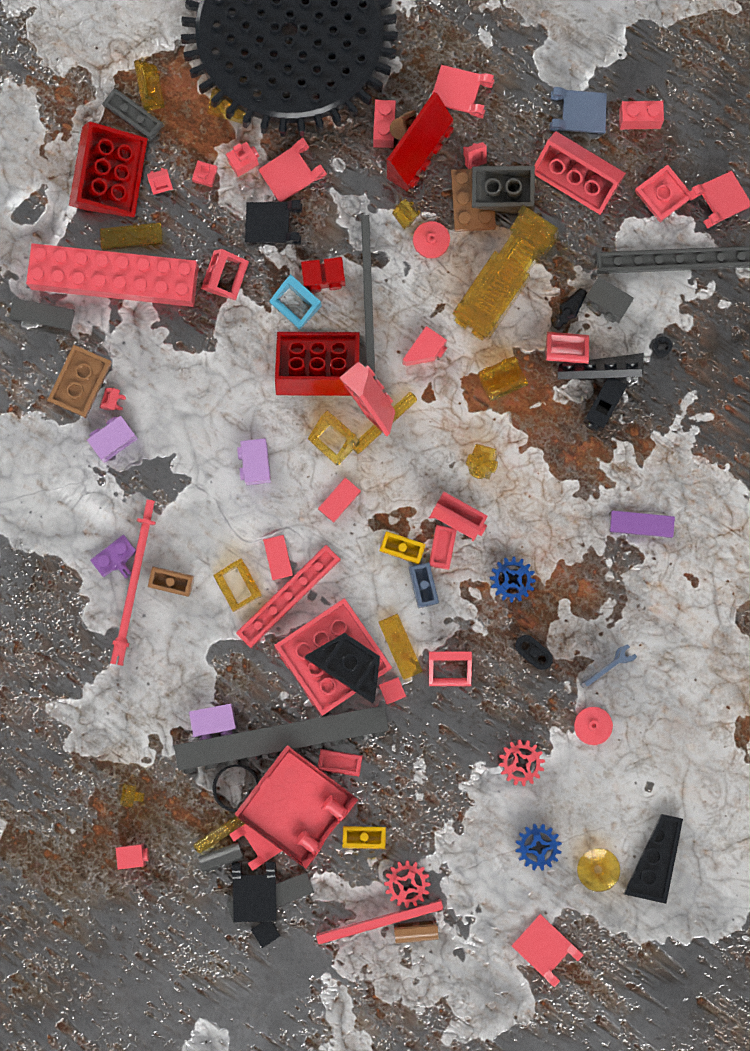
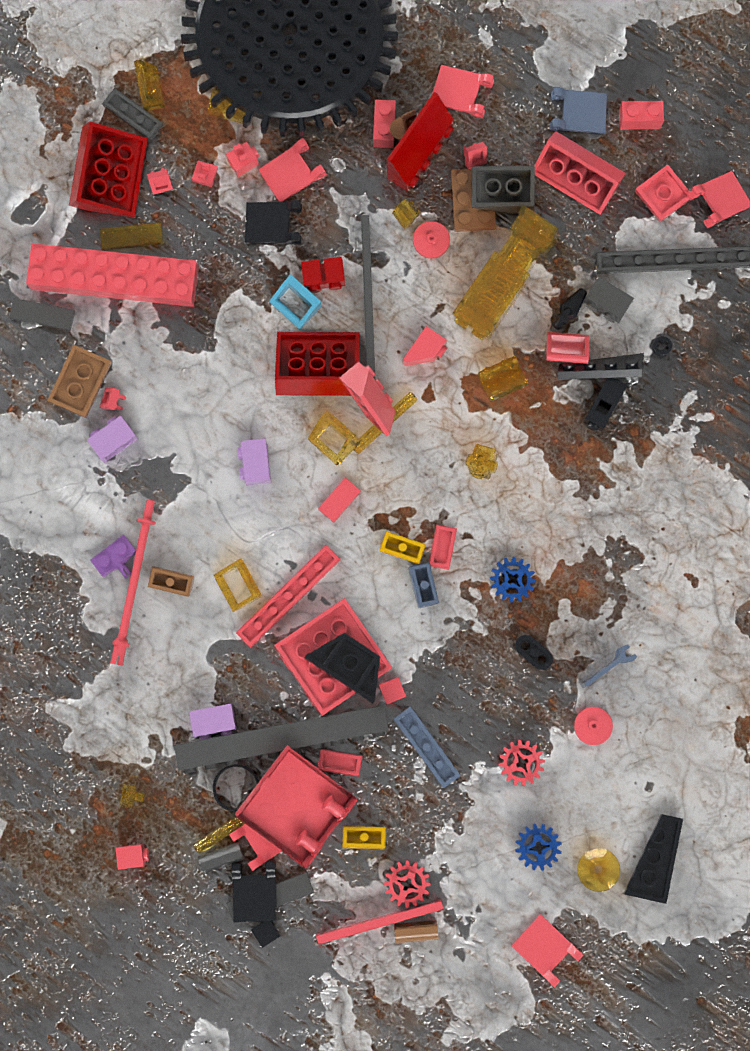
(215, 270): coral tile -> none
(278, 557): coral tile -> none
(400, 646): clear yellow plate -> none
(427, 747): none -> sand blue plate
(450, 656): coral tile -> none
(459, 516): coral window -> none
(642, 524): medium lavender tile -> none

